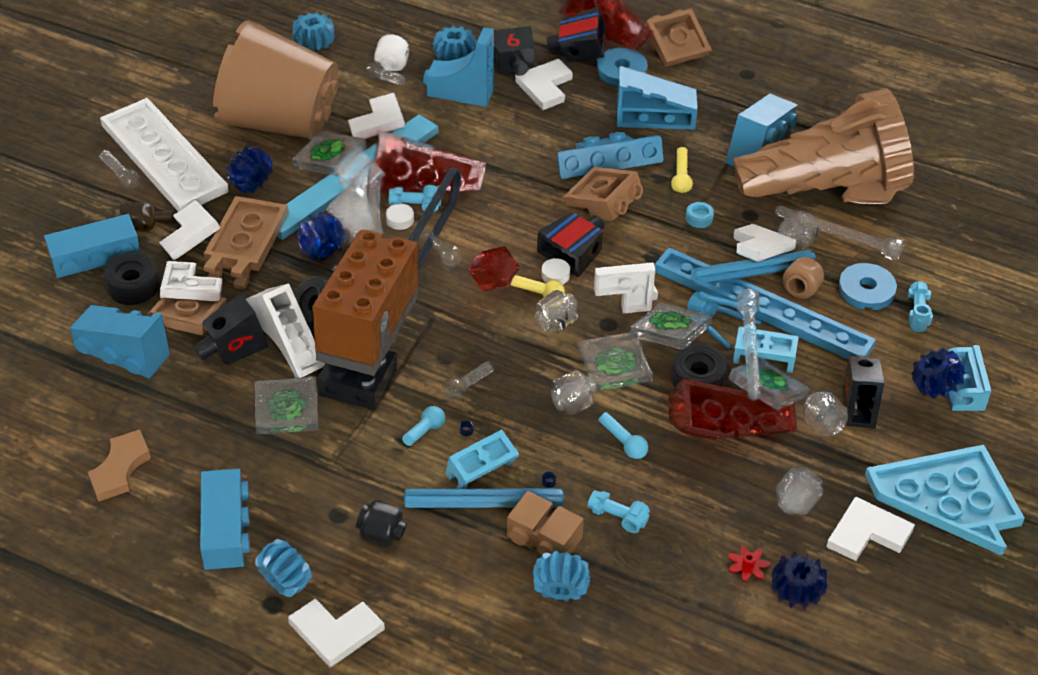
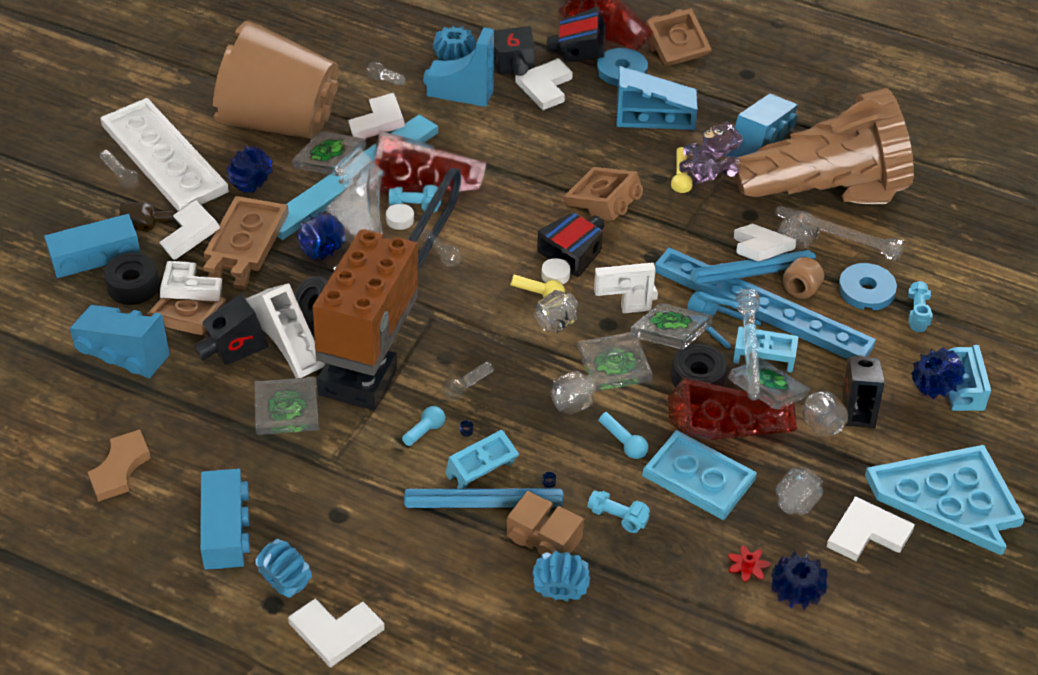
(313, 31): dark azure gear -> none
(381, 523): black head -> none
(392, 51): white head -> none
(493, 268): clear red brick -> none
(614, 152): dark azure bracket -> none
(699, 214): medium azure tile -> none
(699, 474): none -> medium azure tile
(716, 143): none -> clear purple animal

